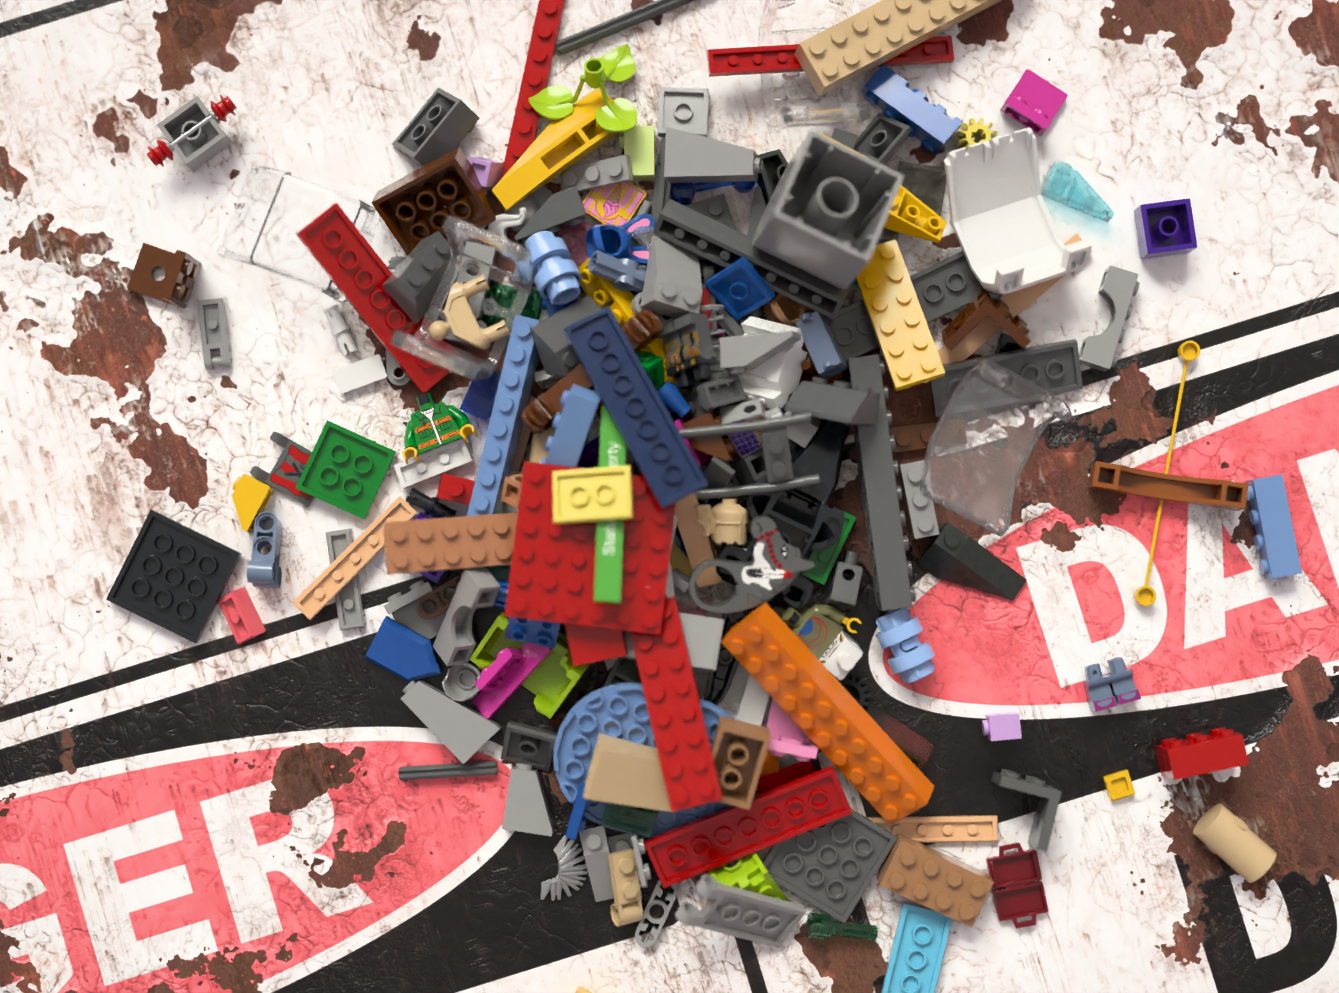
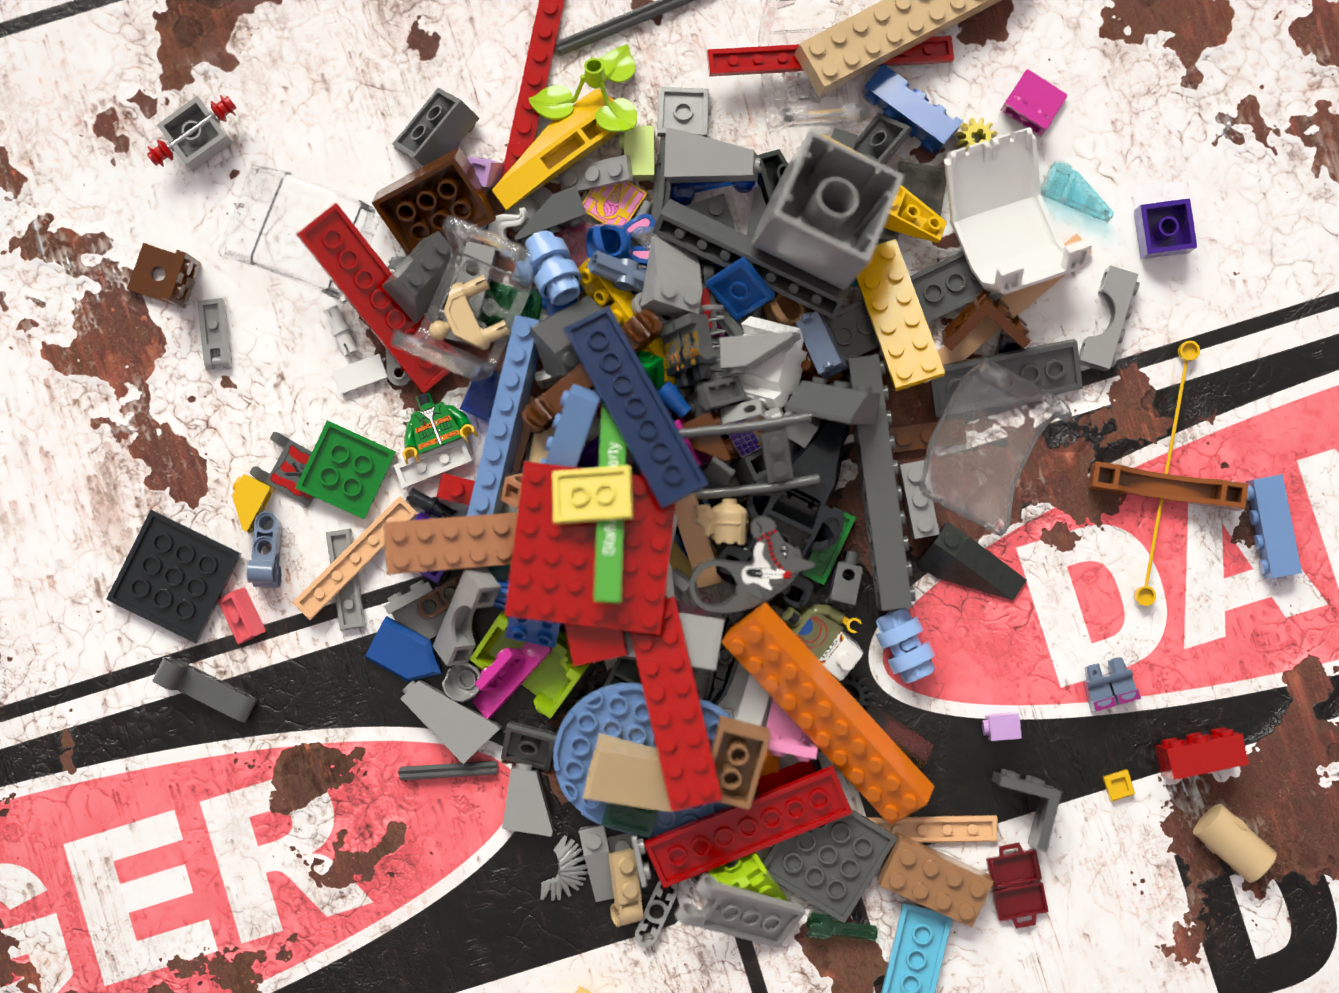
(181, 676): none -> dark grey beam
(576, 820): blue plate -> none

